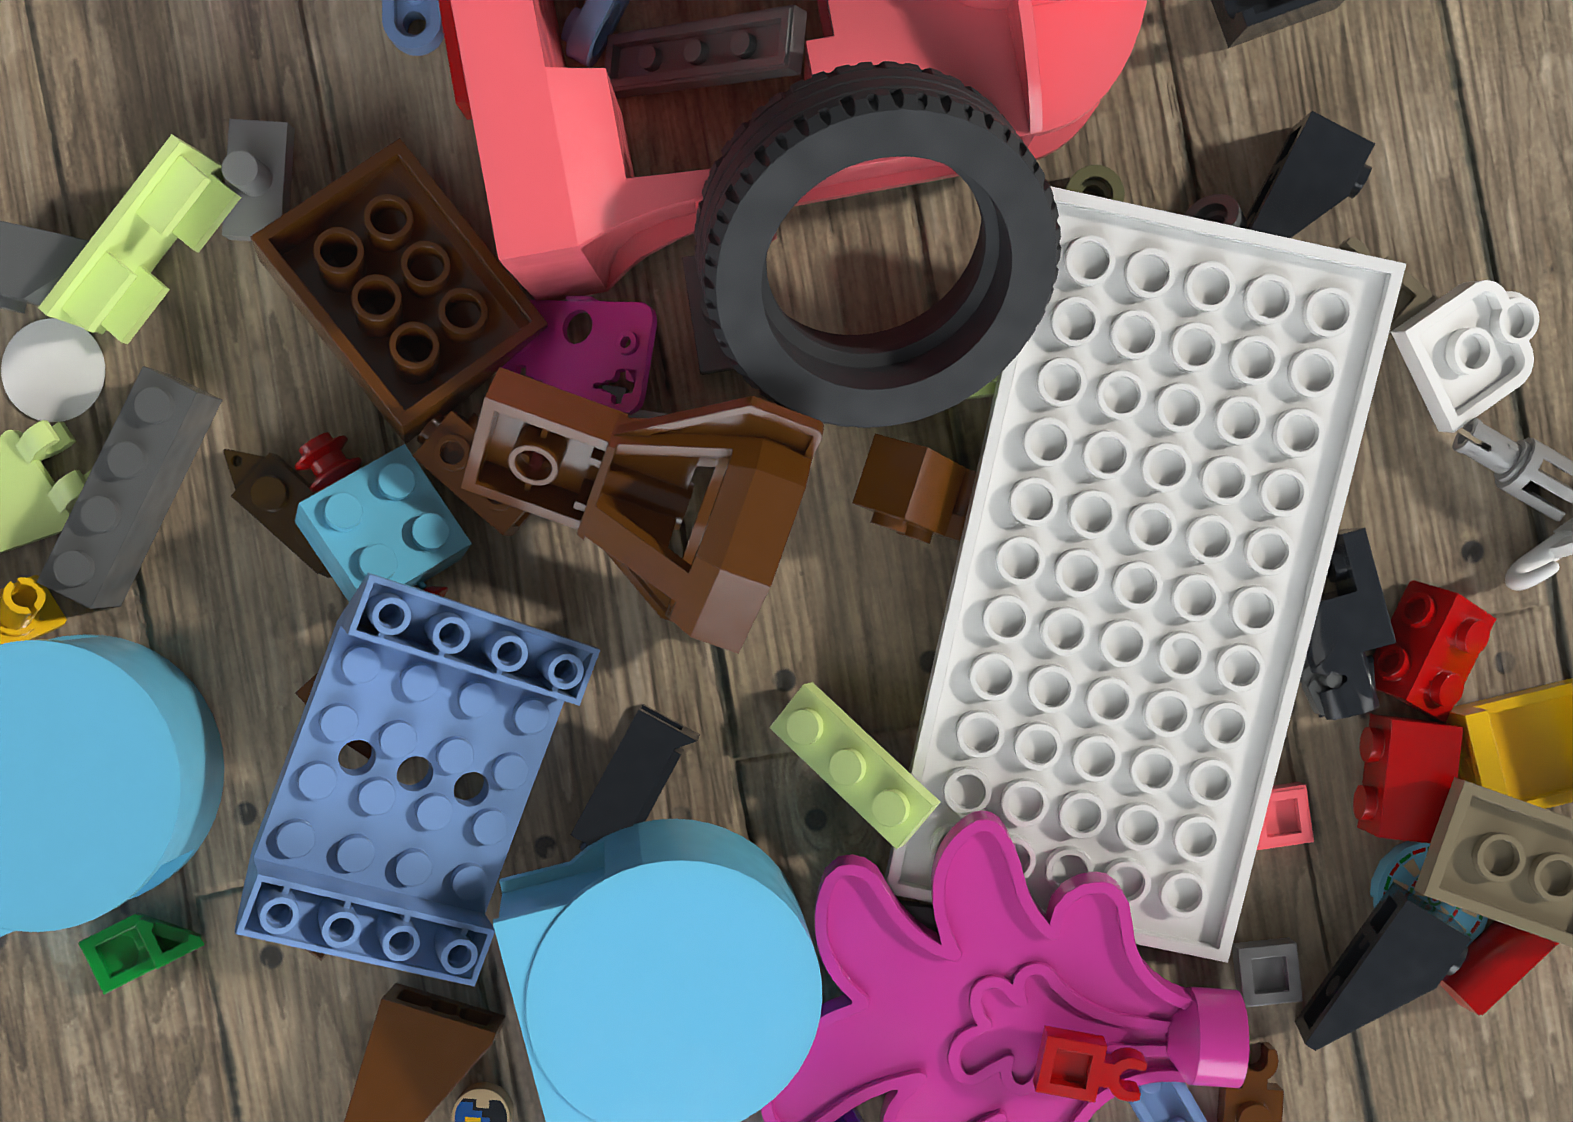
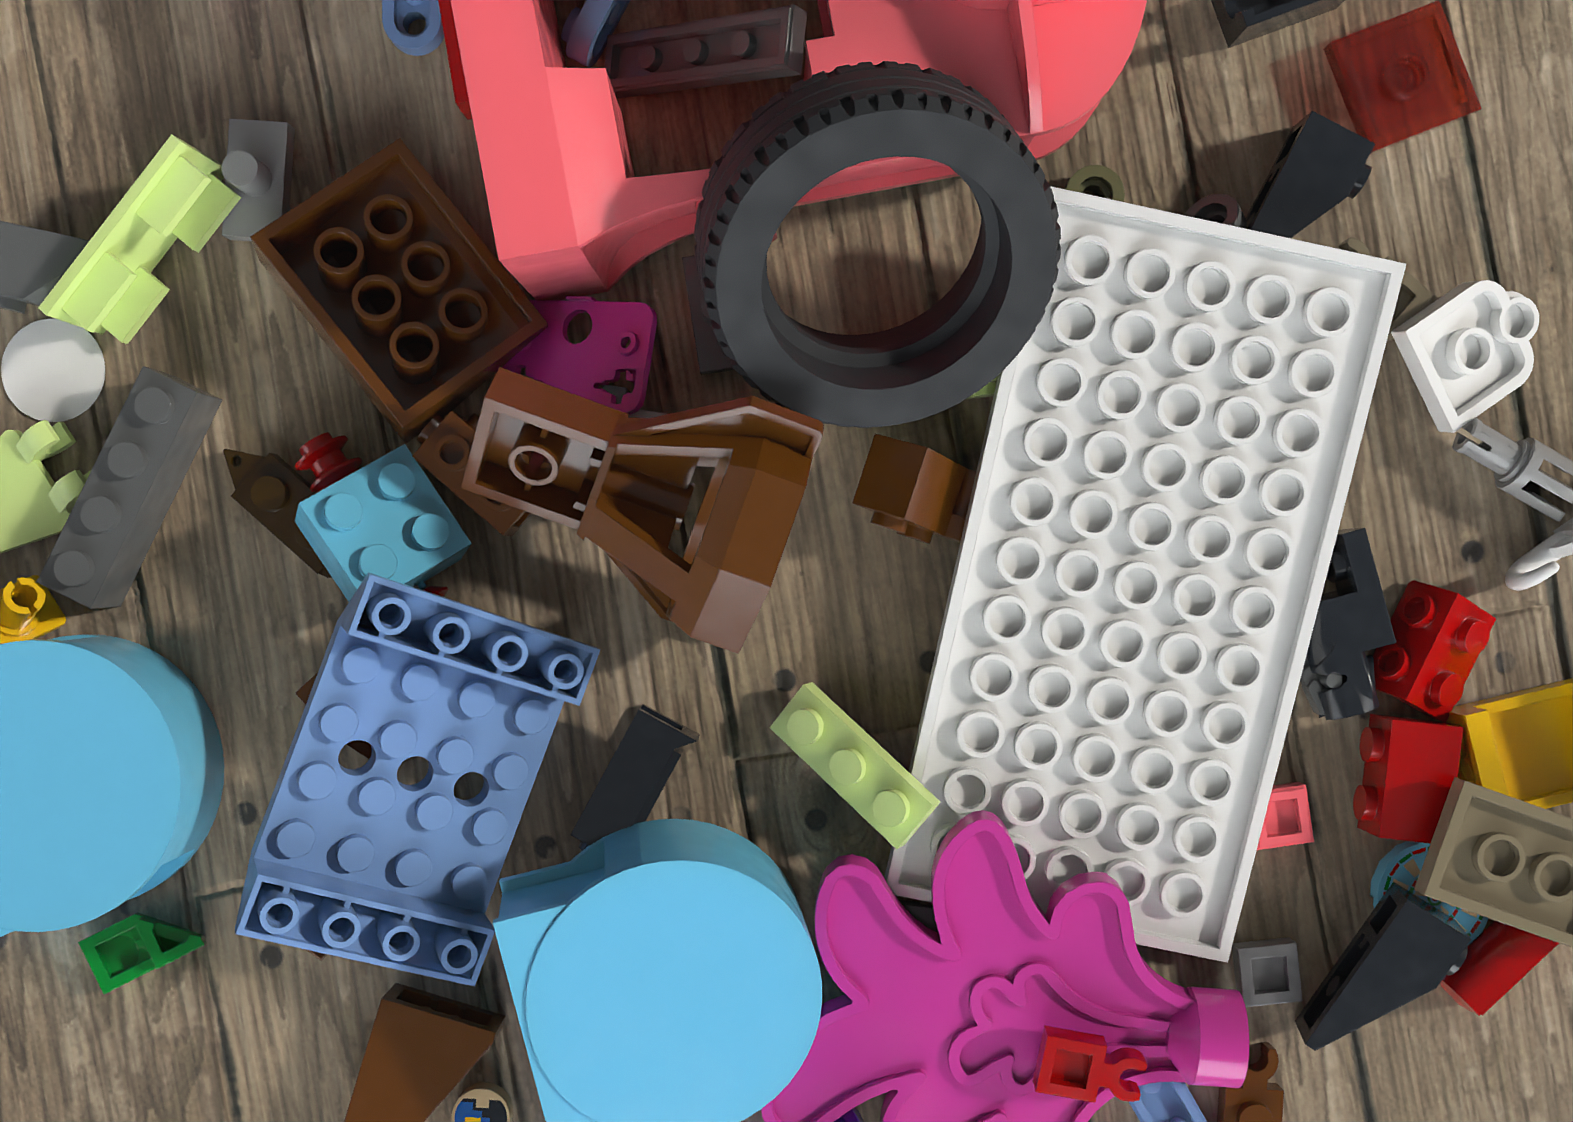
(1402, 77): none -> clear red plate

